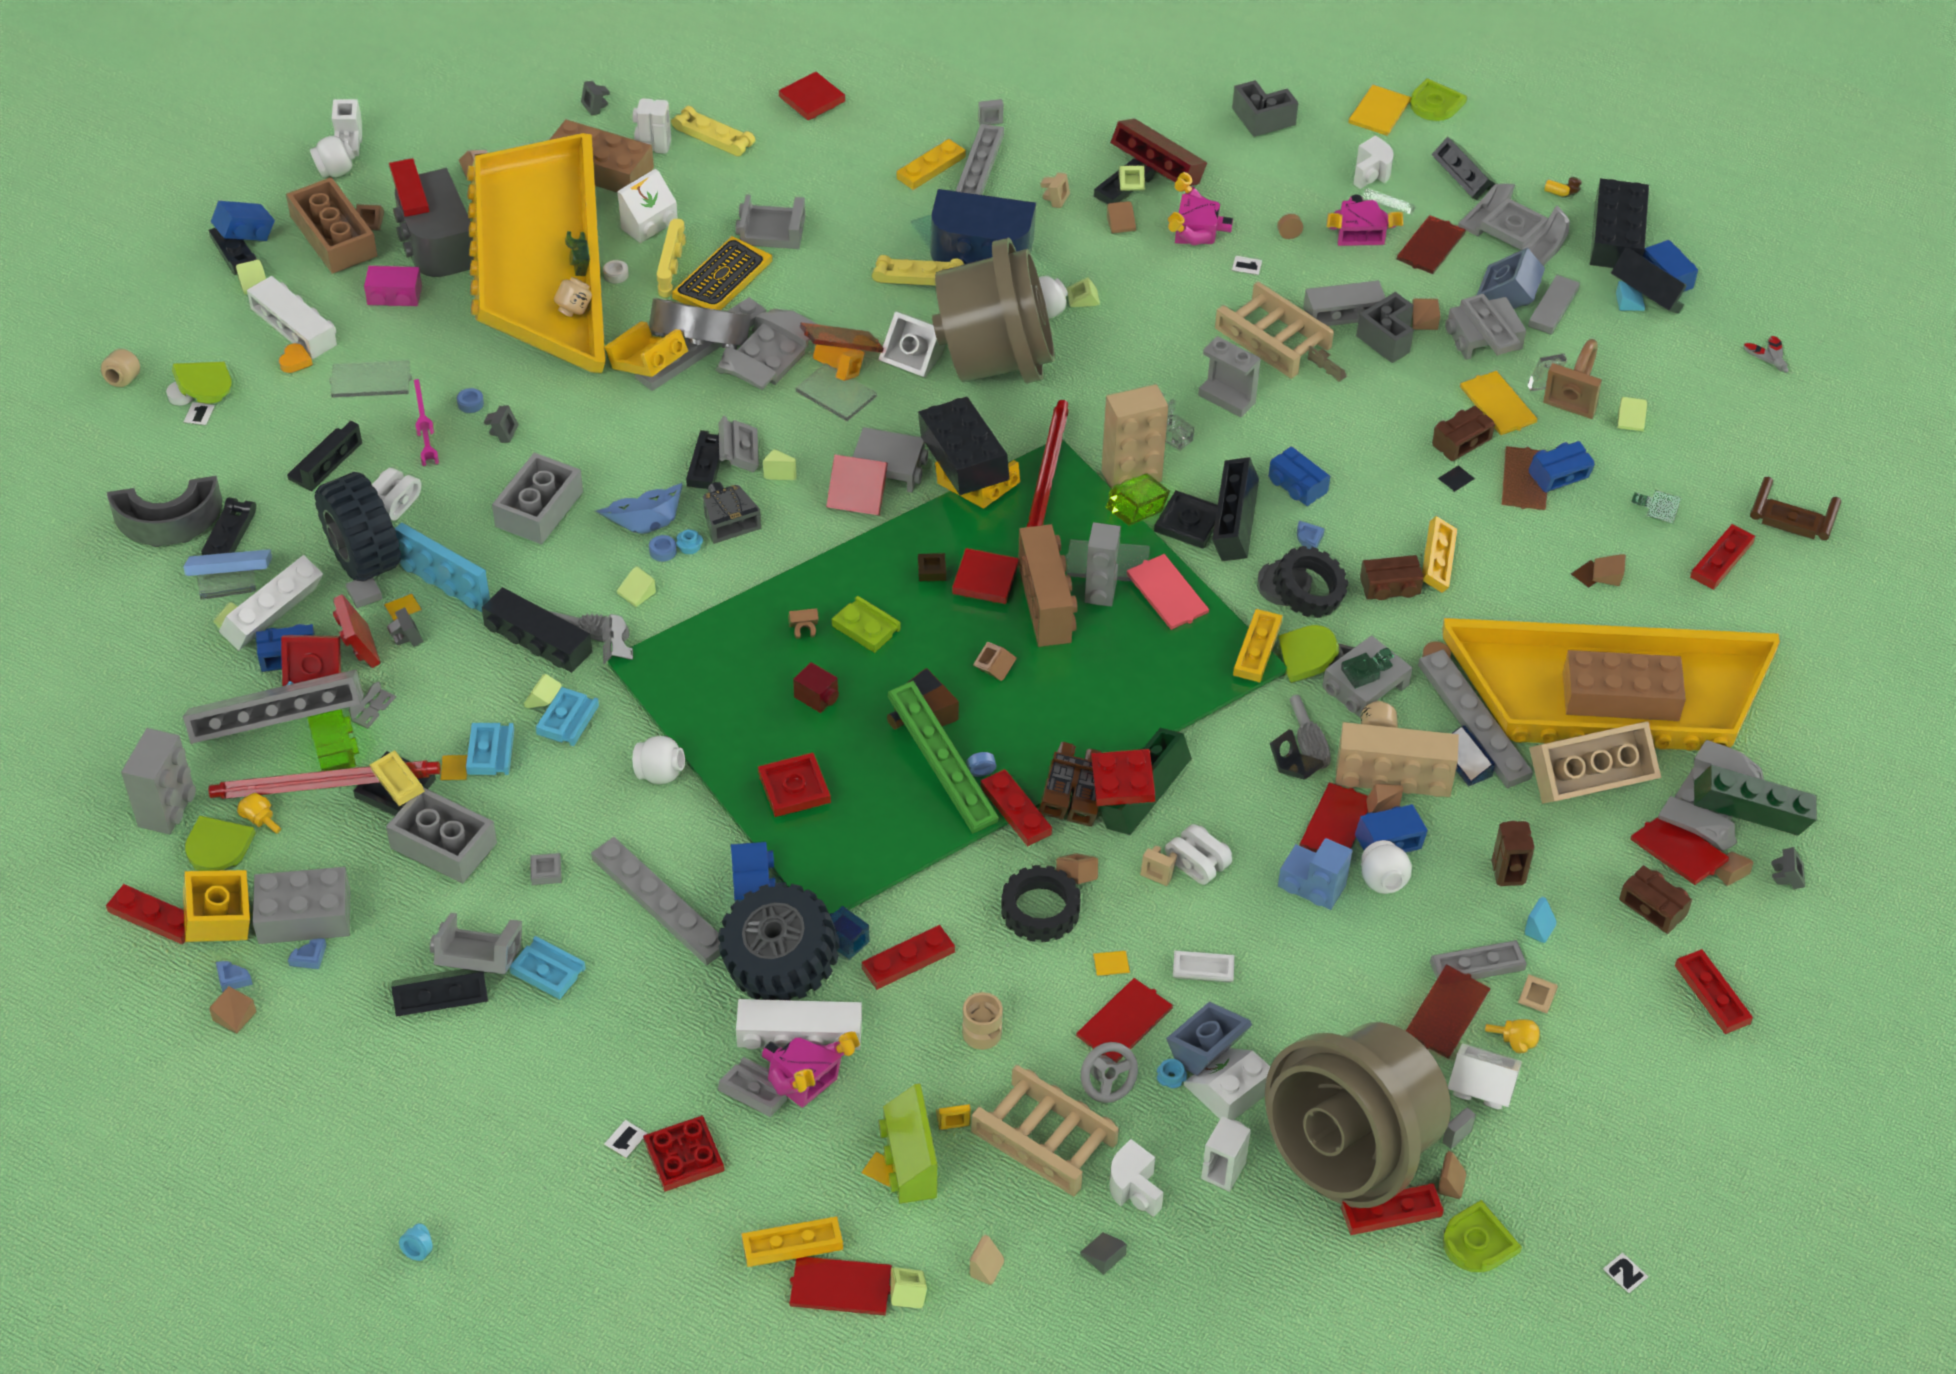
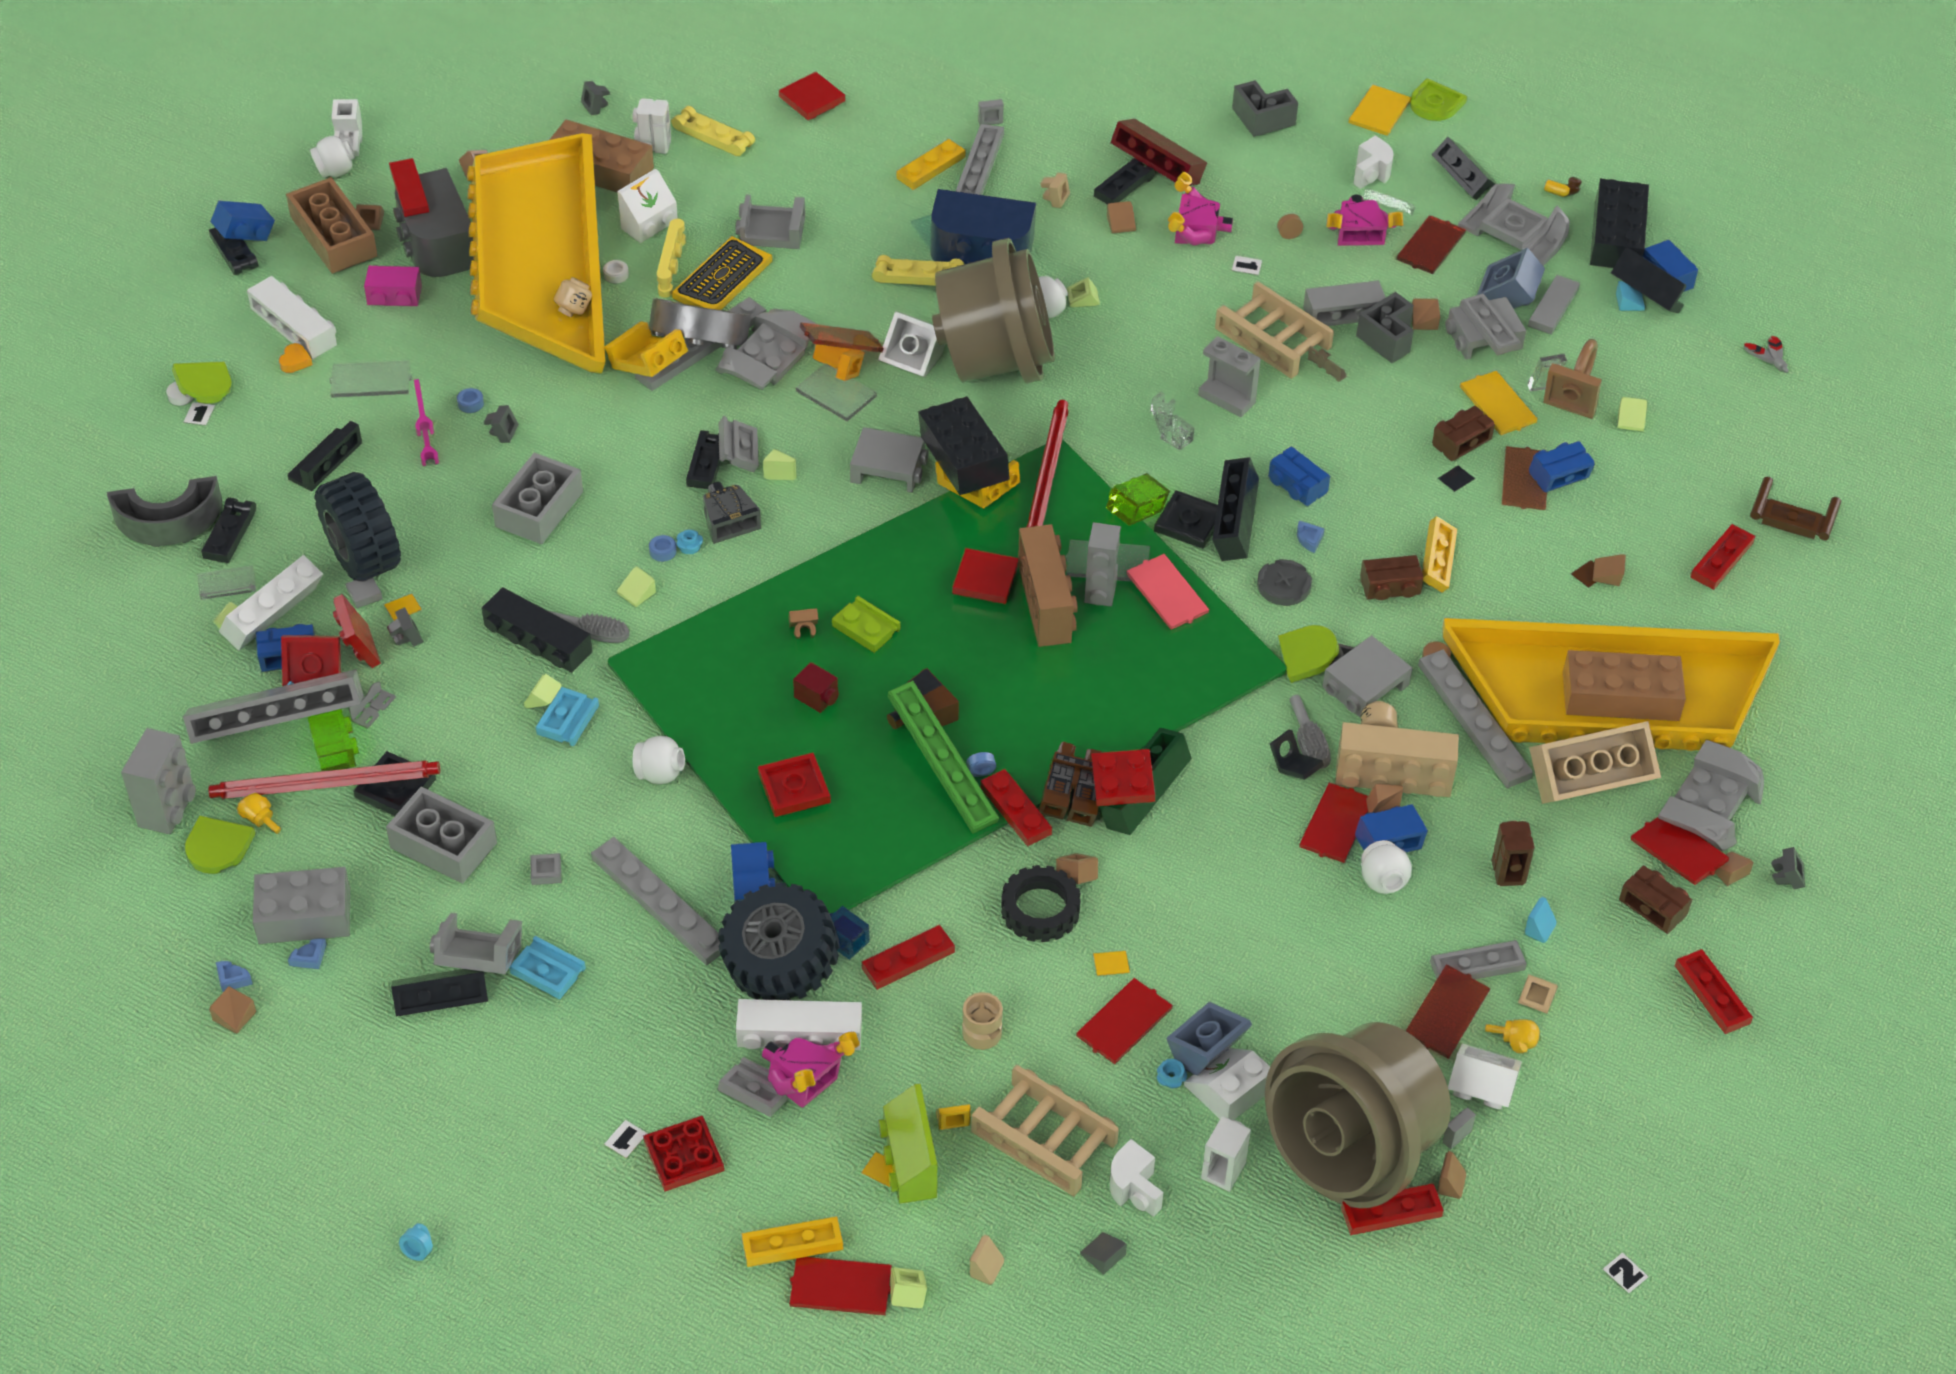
(120, 368): tan head -> none
(148, 913): red plate -> none
(216, 905): yellow brick -> none
(227, 562): light blue tile -> none
(250, 274): yellowish green slope -> none
(397, 491): white brick -> none
(397, 778): light yellow tile -> none
(442, 567): medium azure plate -> none
(454, 767): yellow sticker -> none
(490, 749): medium azure plate -> none
(579, 254): clear green plate -> none
(618, 646): light grey piece -> none
(645, 514): medium blue piece -> none
(857, 485): tile -> none
(932, 567): dark brown plate -> none
(994, 661): medium nougat slope -> none
(1097, 1064): light grey piece -> none
(1131, 178): yellowish green slope -> none
(1134, 435): tan brick -> none
(1158, 866): tan tile -> none
(1199, 853): white brick -> none
(1203, 966): white tile -> none
(1257, 645): yellow plate -> none
(1300, 599): black tyre -> none
(1317, 875): medium blue brick -> none
(1364, 670): clear green plate -> none
(1473, 761): flat silver slope -> none
(1478, 1240): lime tile -> none
(1661, 506): clear green plate -> none
(1755, 800): dark green brick -> none

